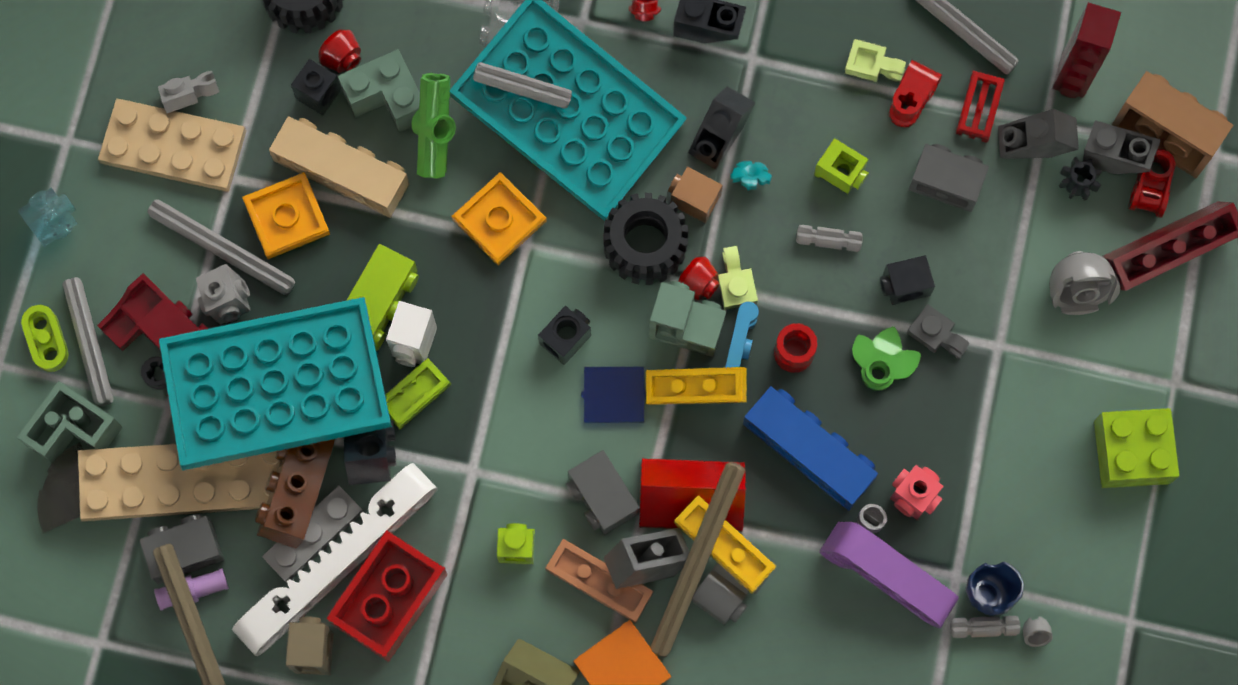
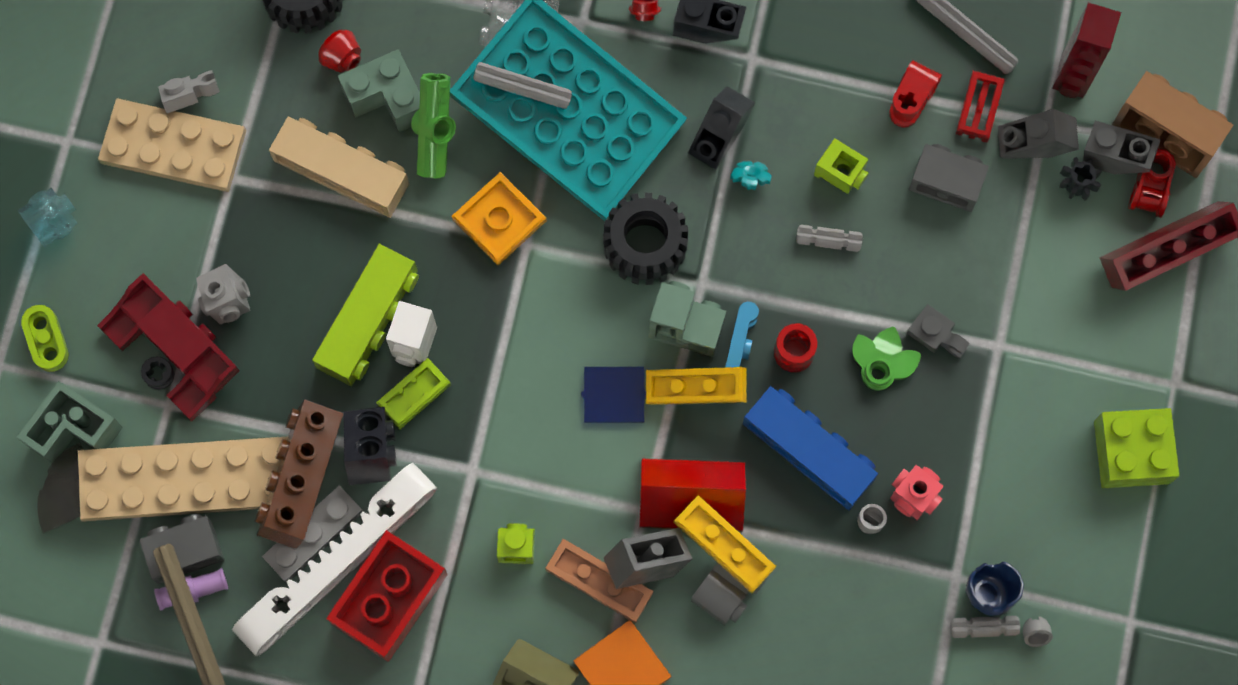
(88, 341): light grey axle -> none
(221, 247): light grey axle -> none
(273, 383): teal plate -> none
(286, 215): light orange plate -> none
(309, 647): dark tan brick -> none
(316, 87): black brick -> none
(565, 348): black brick -> none
(602, 492): dark grey brick -> none
(695, 194): medium nougat brick -> none
(697, 558): dark tan axle -> none
(700, 277): red cone -> none
(736, 284): yellowish green plate -> none
(862, 551): medium lavender beam -> none
(868, 60): yellowish green plate -> none
(907, 280): black brick -> none
(1082, 283): light grey cylinder -> none

